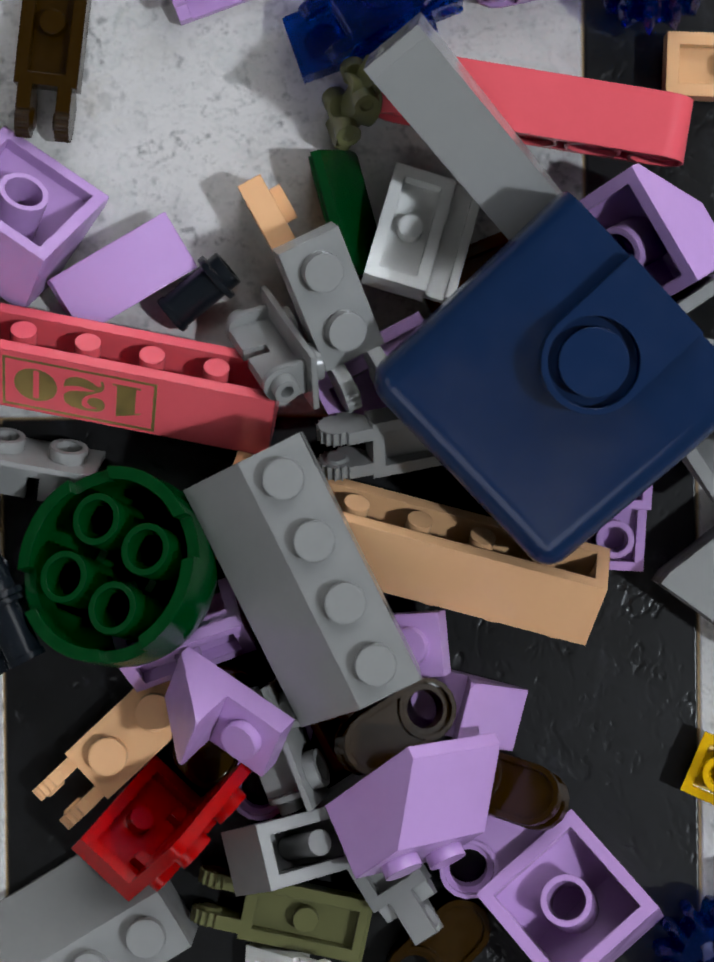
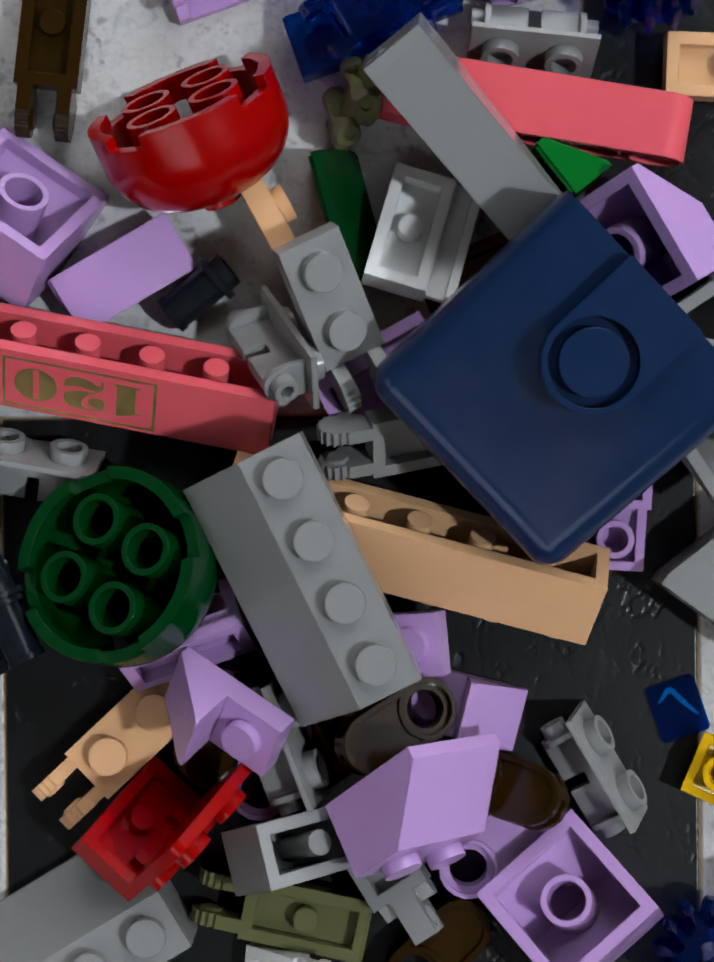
(202, 158): none -> red cylinder
(561, 44): none -> light grey hinge
(568, 166): none -> green slope
(612, 794): none -> light grey hinge
(677, 708): none -> clear blue sticker

